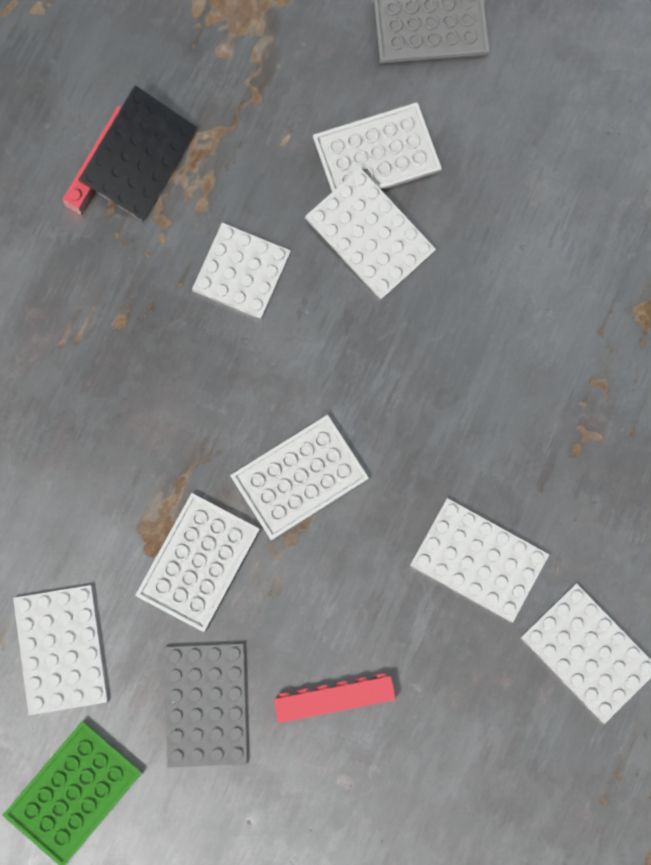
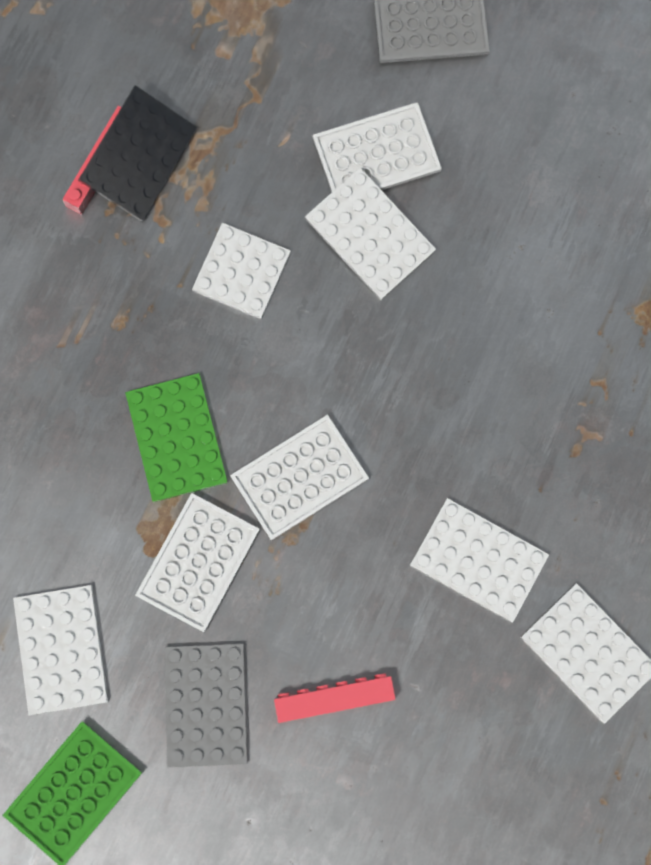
(176, 437): none -> bright green plate

